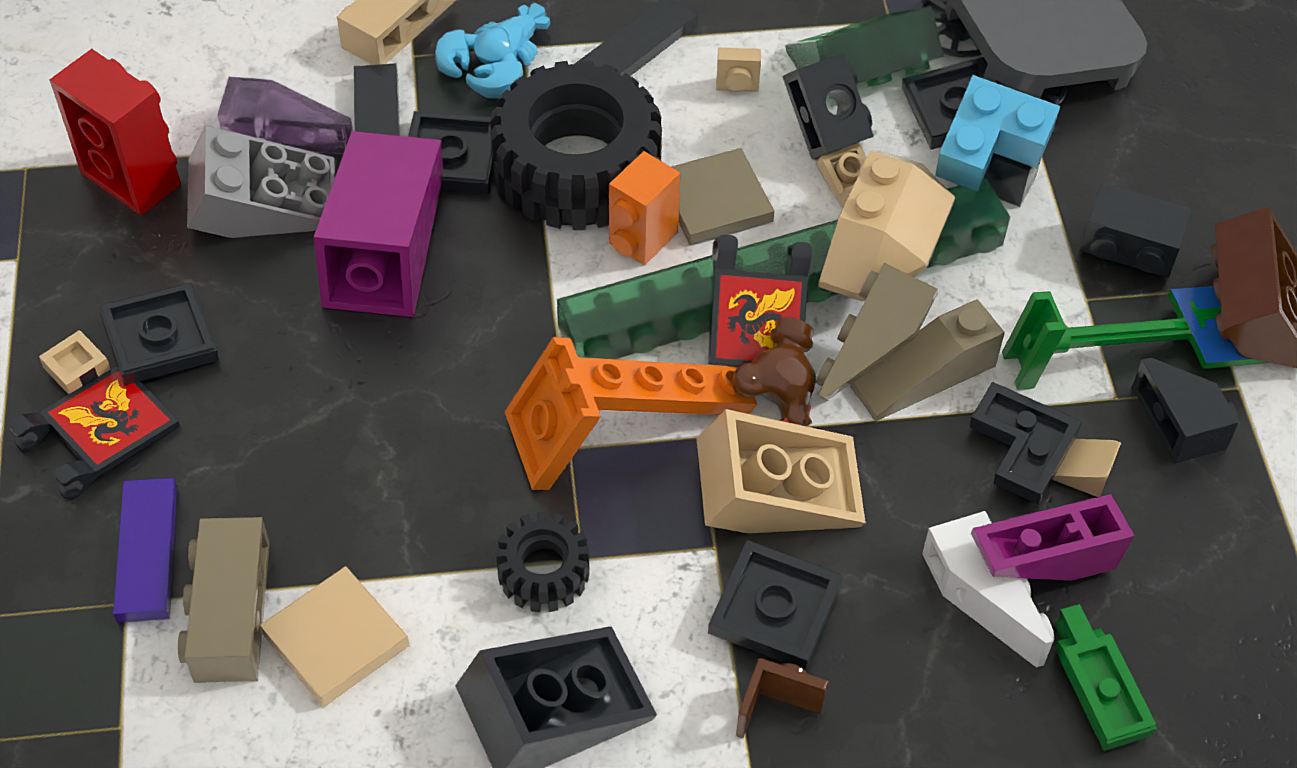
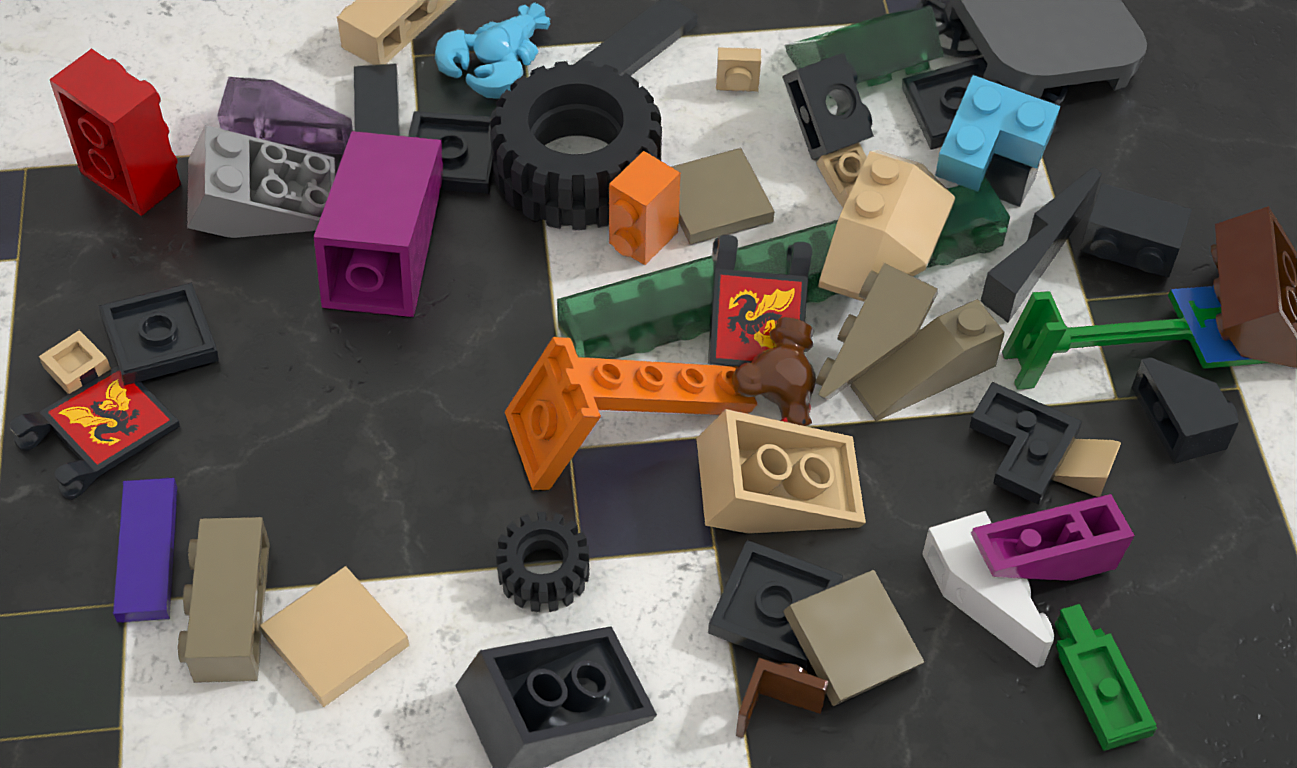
(853, 637): none -> dark tan tile
(1051, 226): none -> black slope

